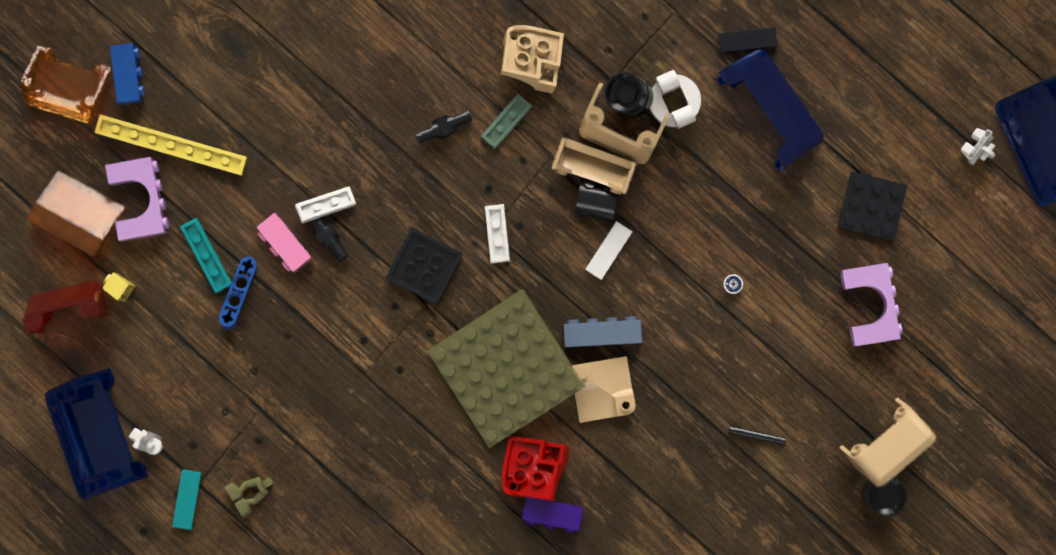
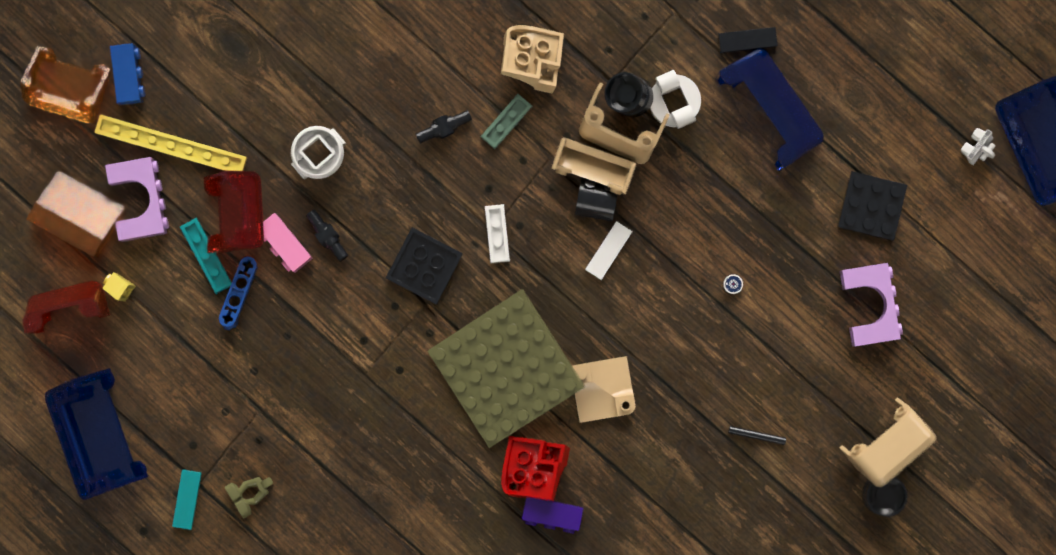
(146, 441): white hips -> none
(239, 211): none -> clear red windscreen
(325, 205): white tile -> none
(329, 165): none -> white piece
(602, 333): sand blue brick -> none

